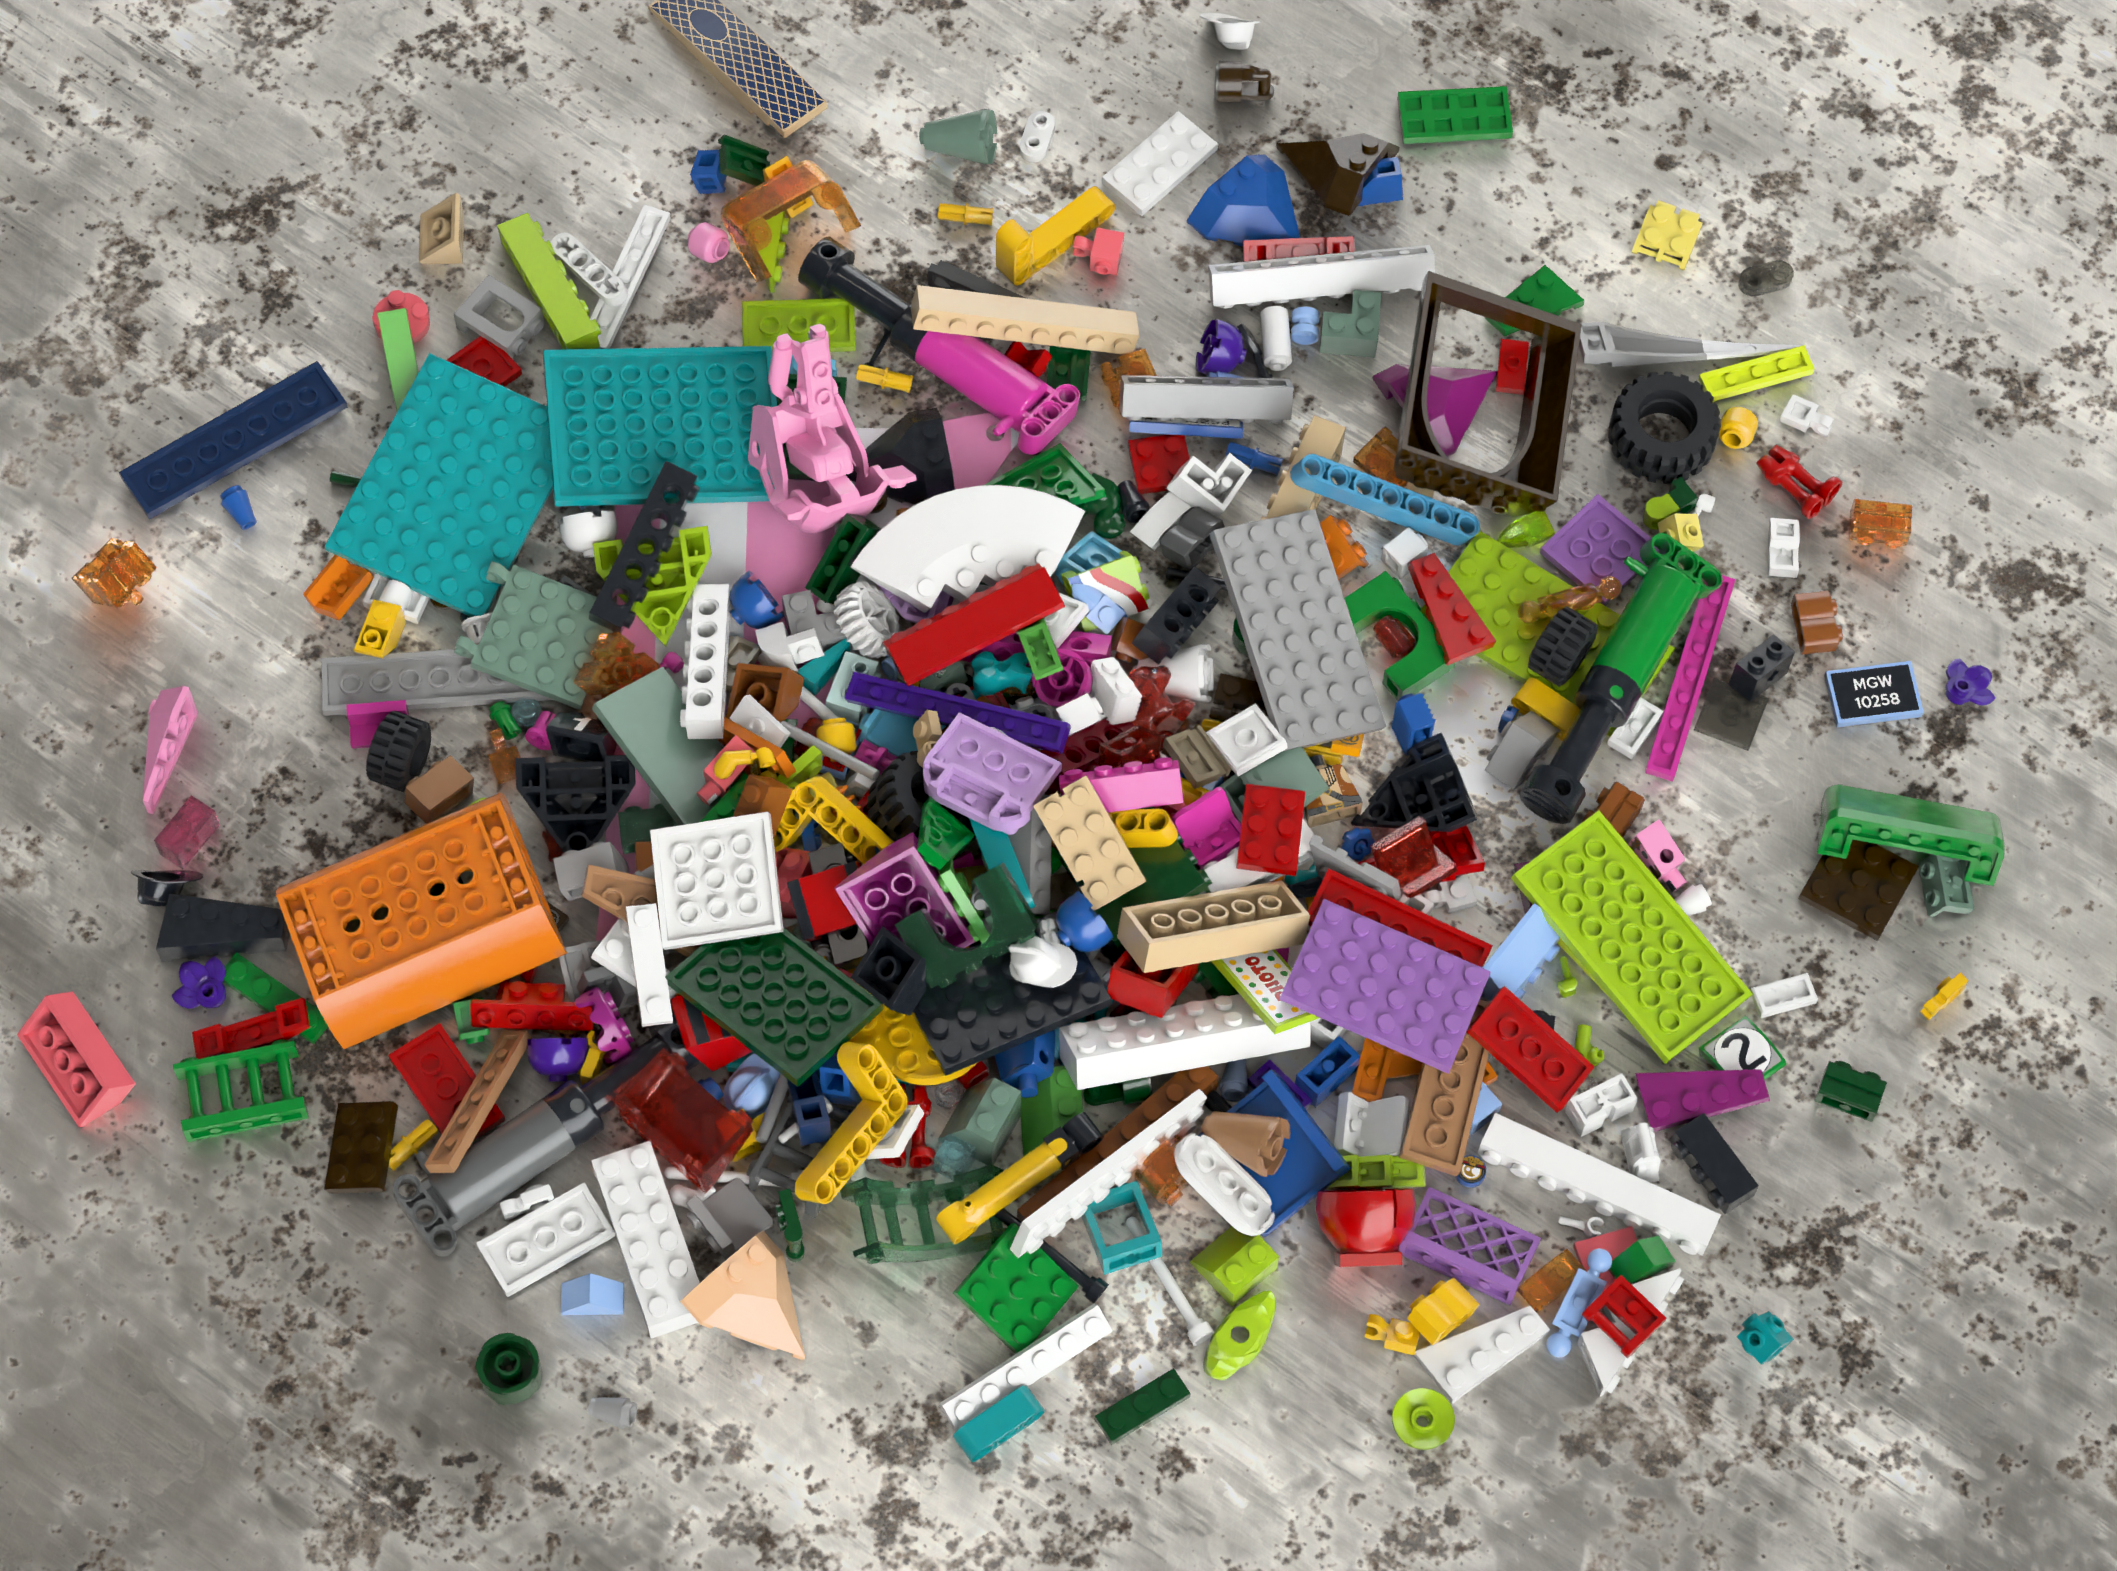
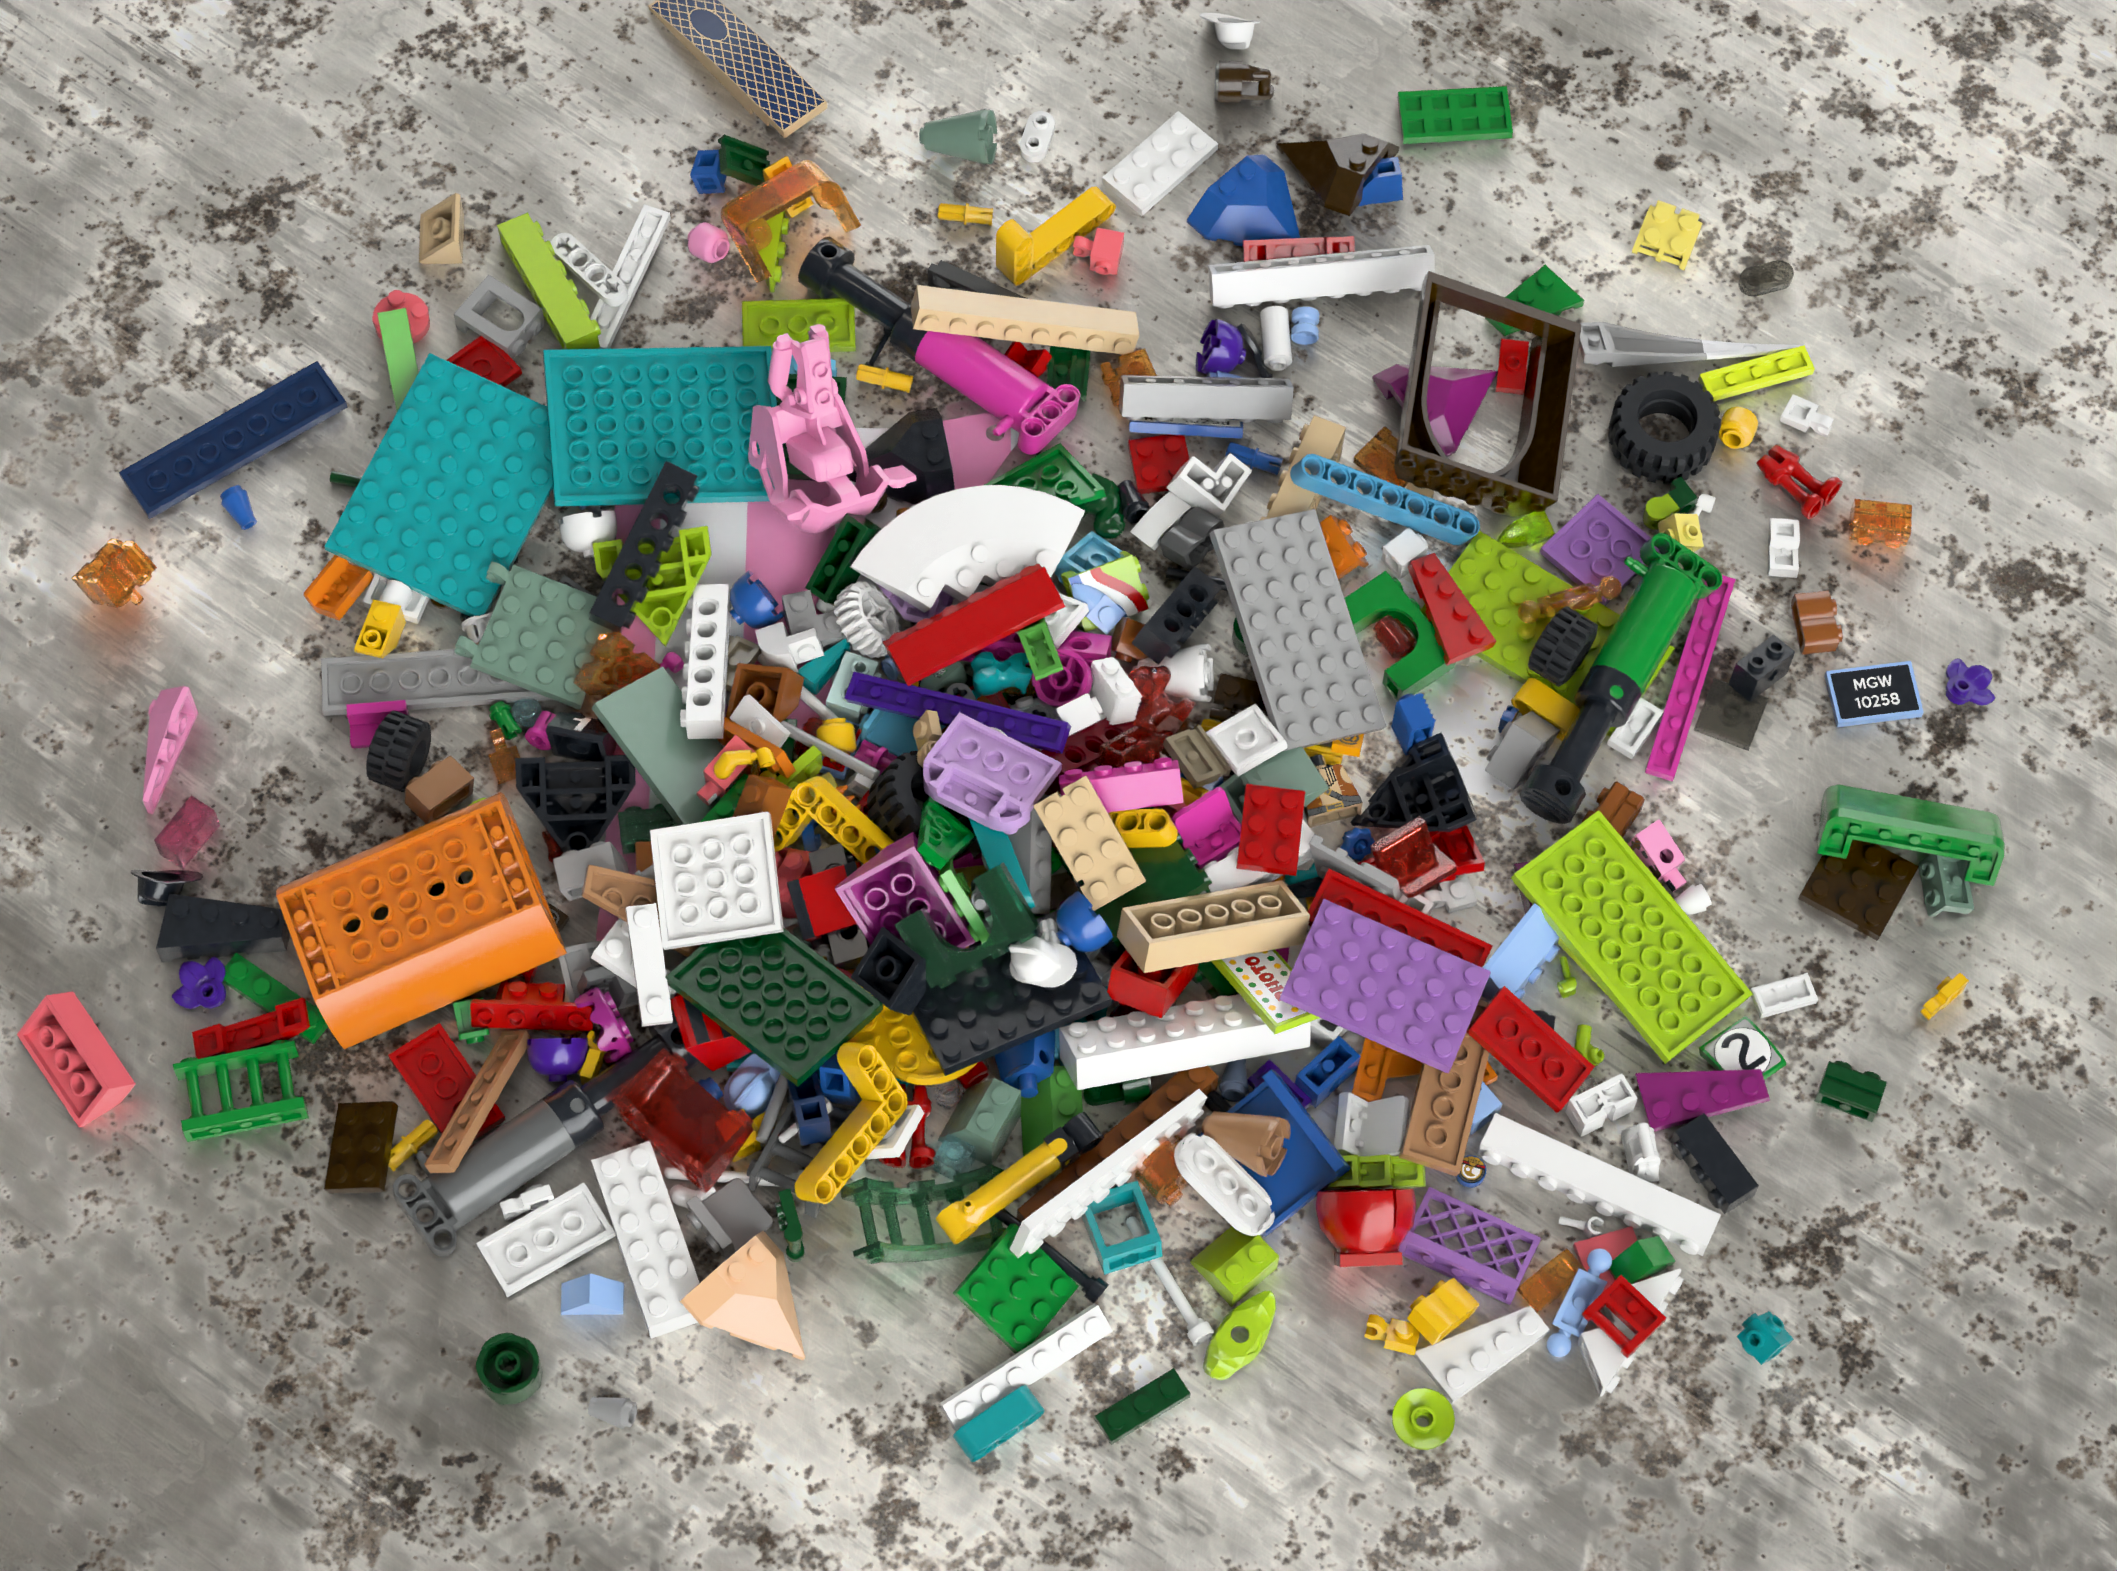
(1354, 332): sand green brick -> none

